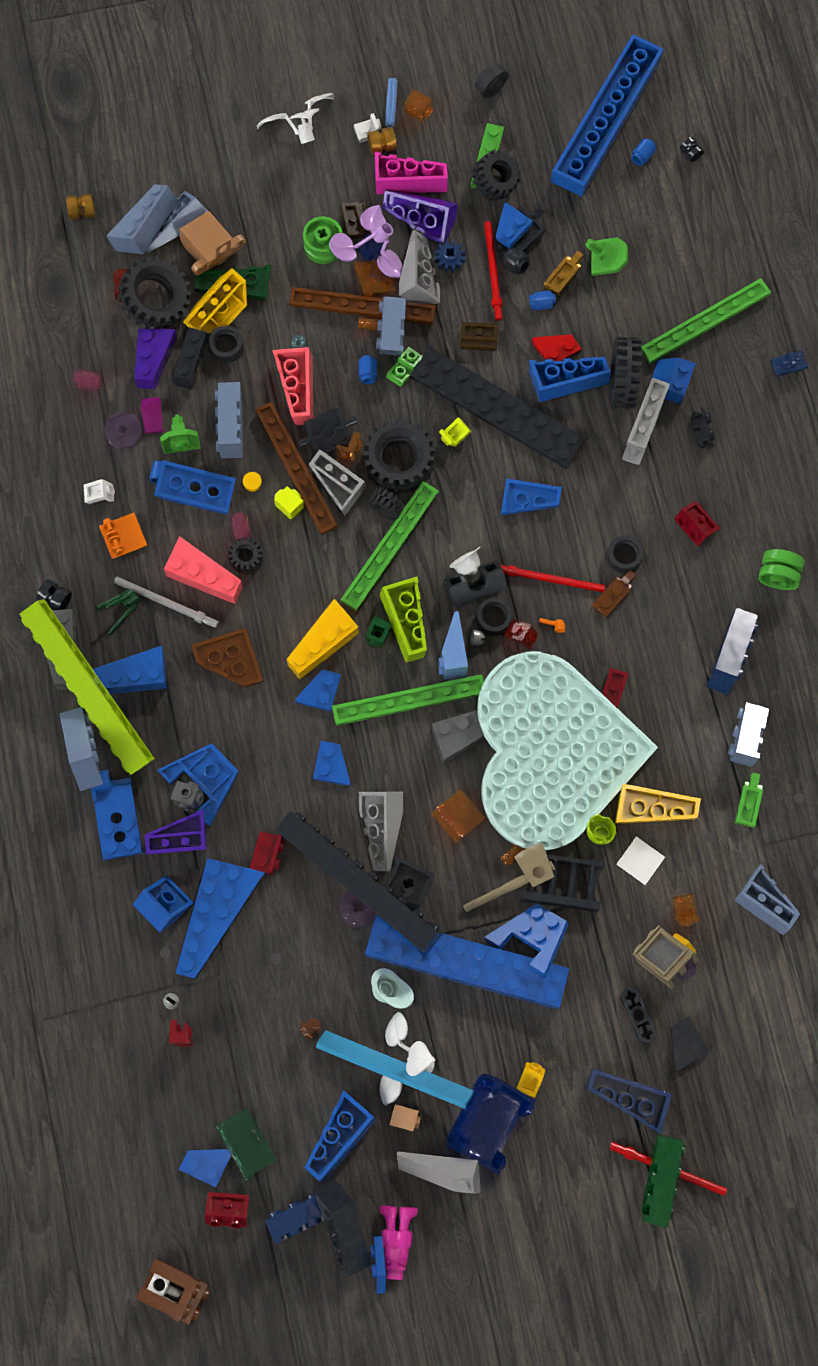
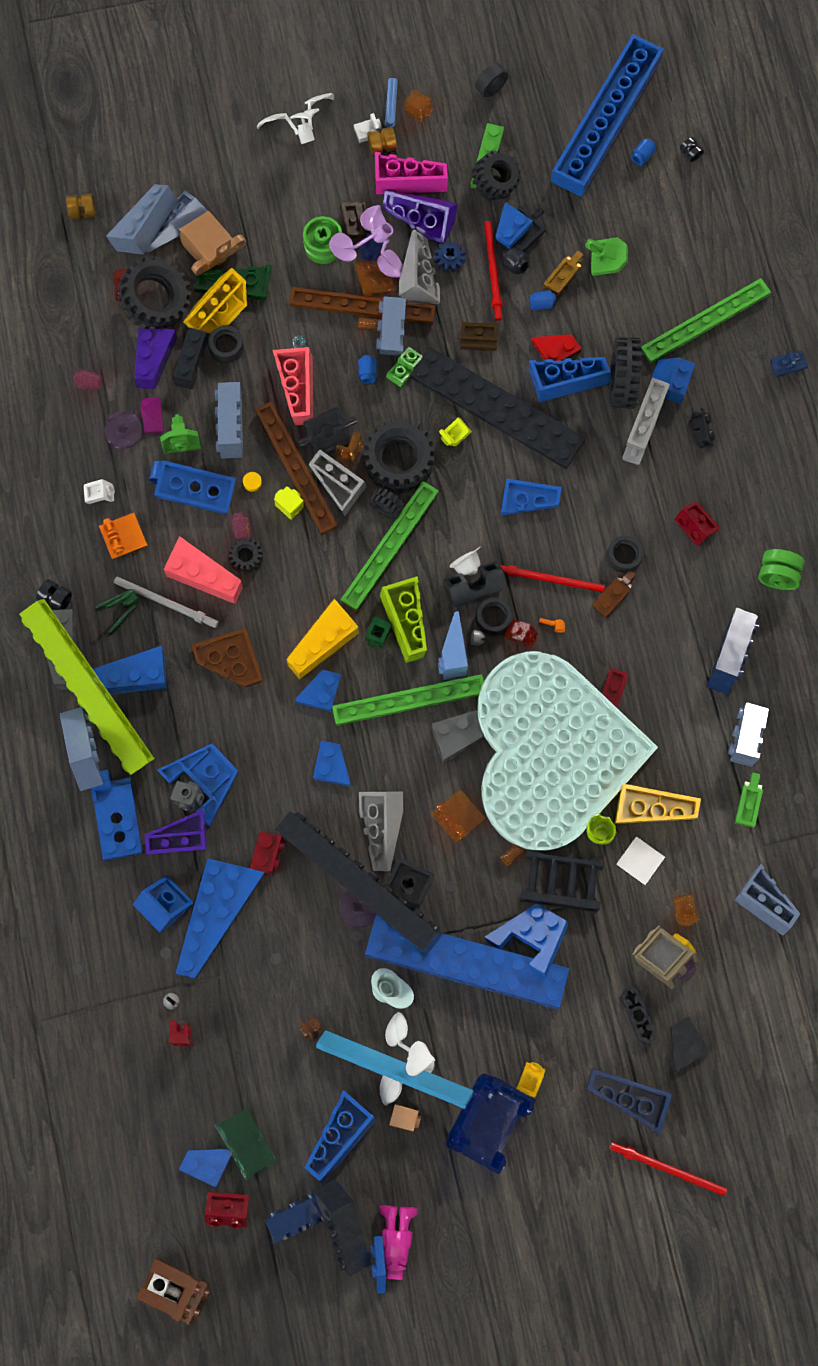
(448, 1172): light grey wedge -> none
(536, 870): dark tan piece -> none
(662, 1180): dark green wedge -> none

